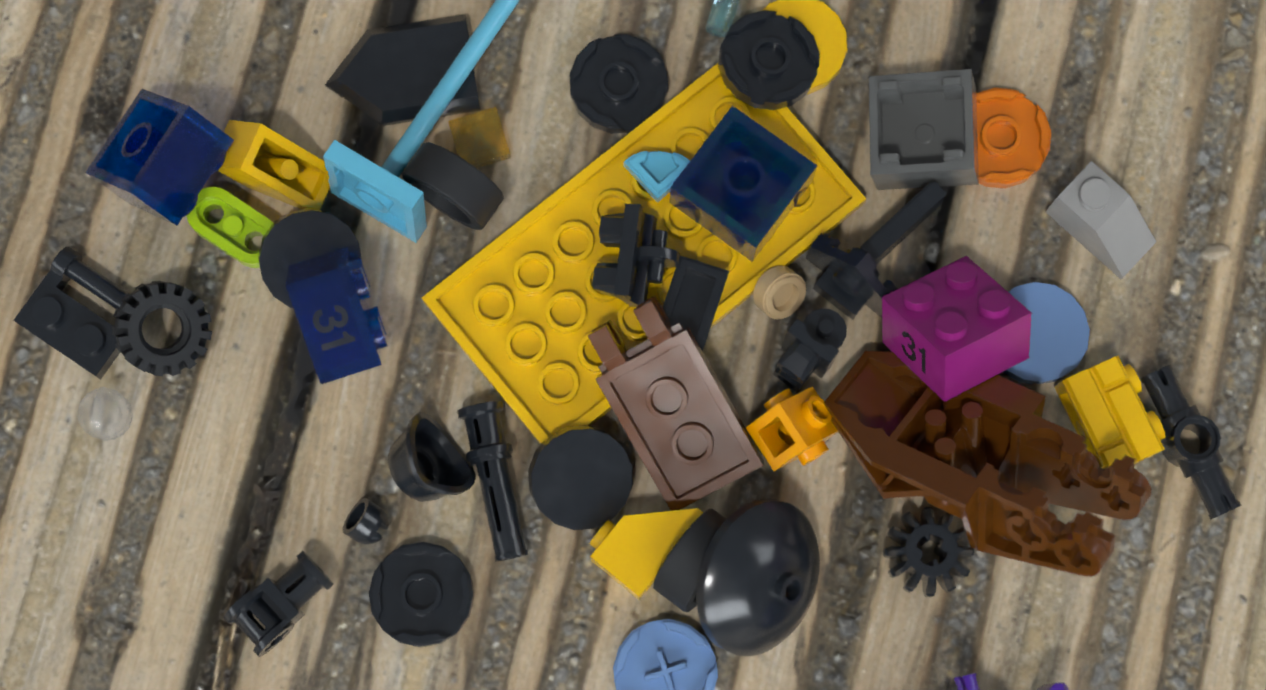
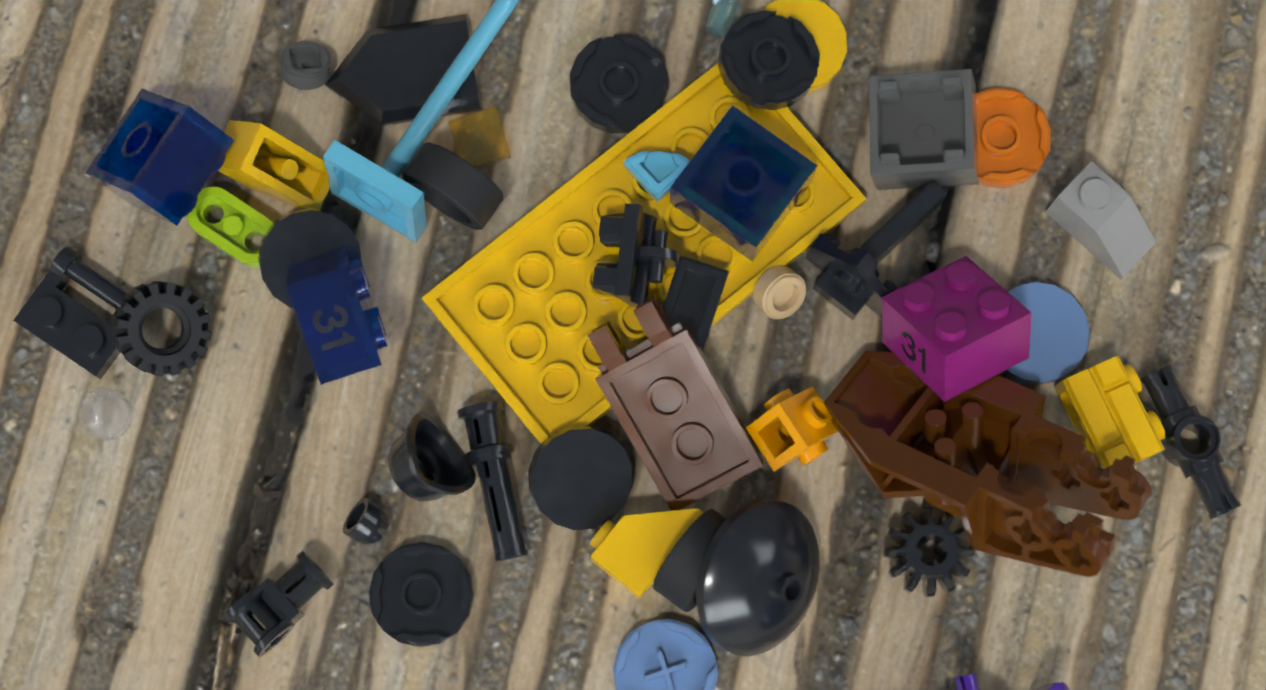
(305, 65): none -> dark grey tile
(810, 347): black hips -> none

